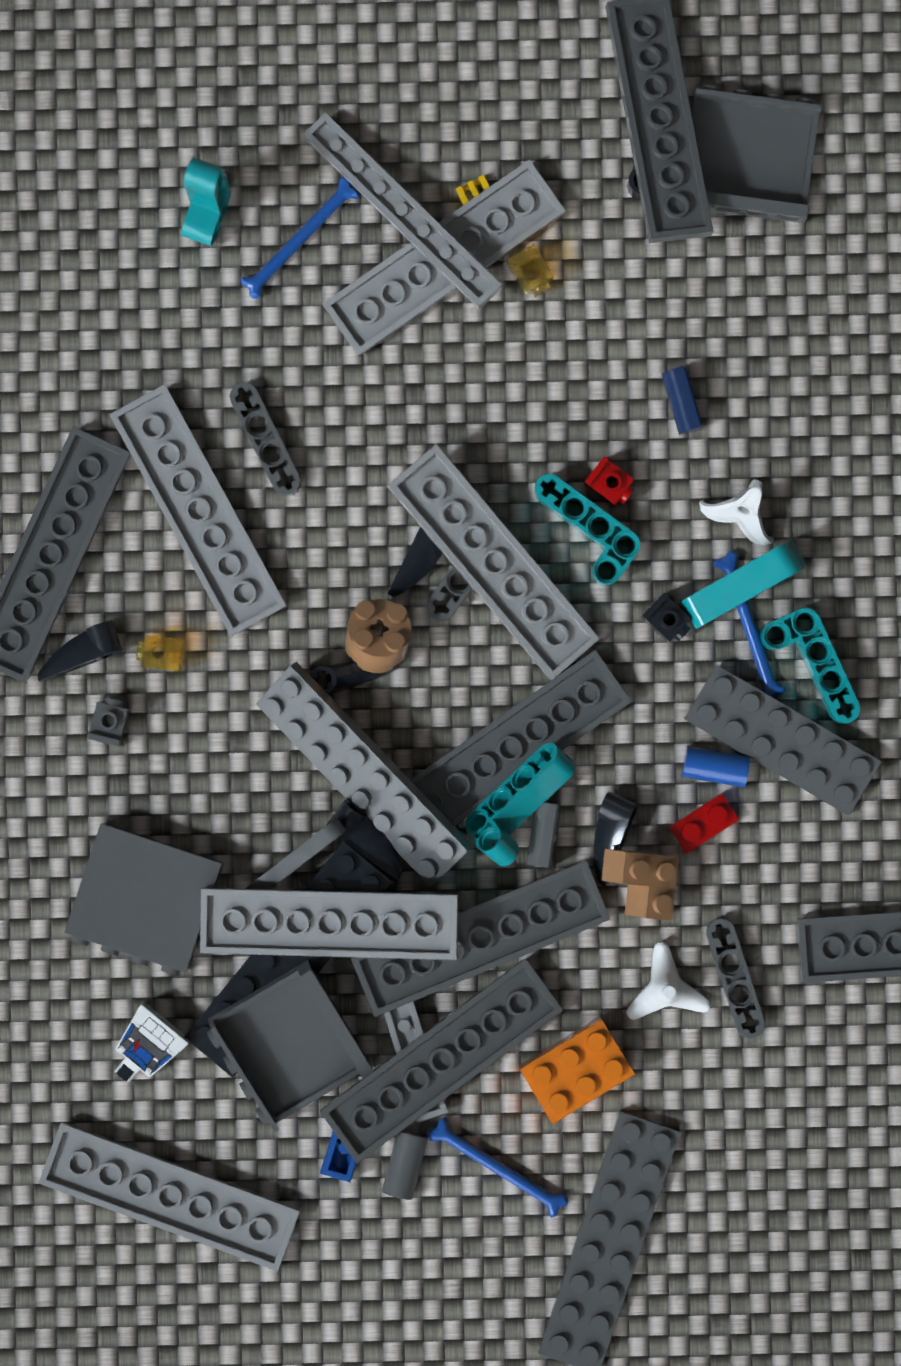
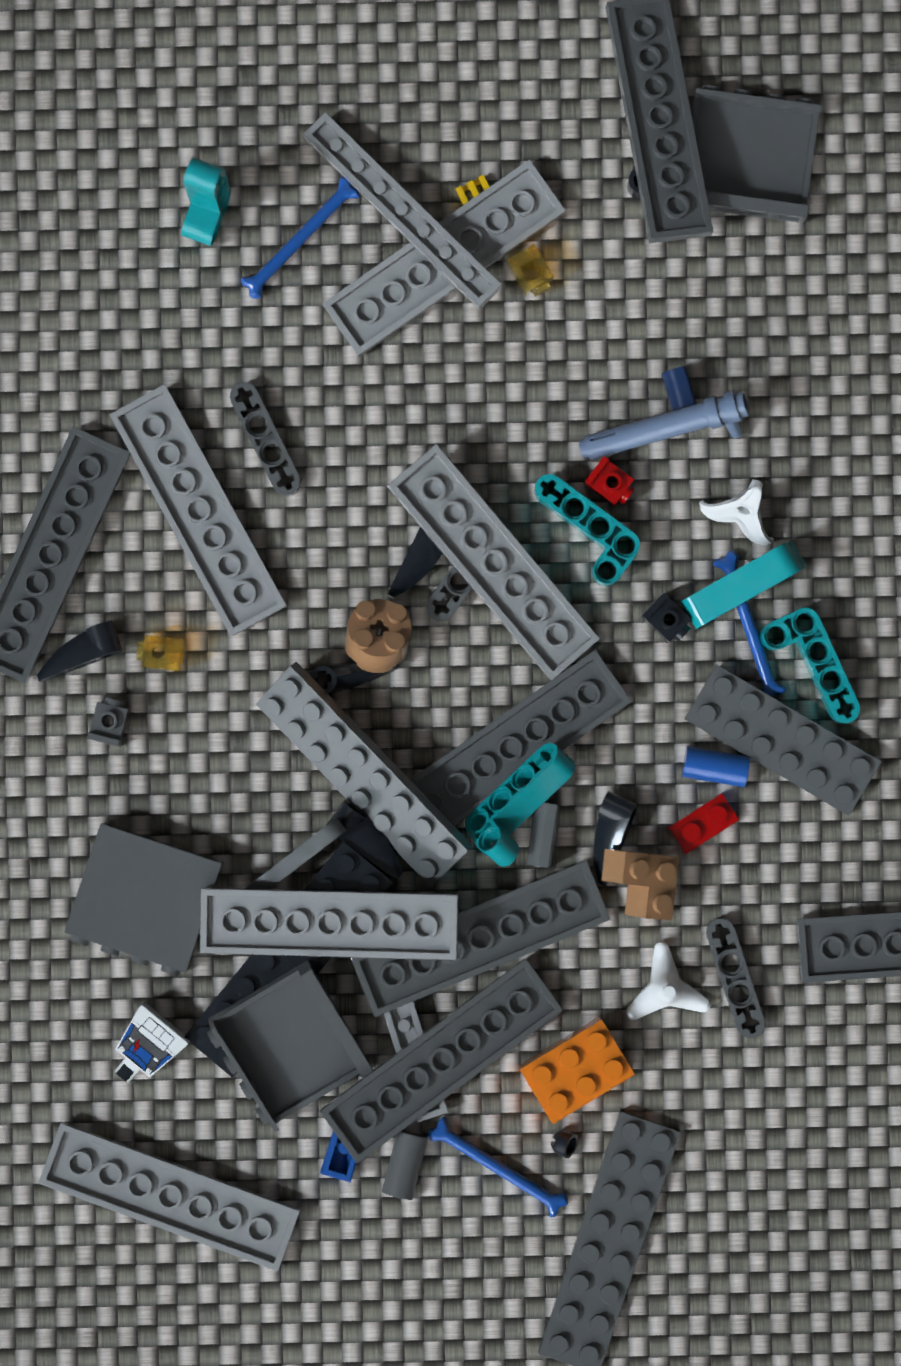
(565, 1143): none -> black hinge
(711, 413): none -> sand blue cylinder

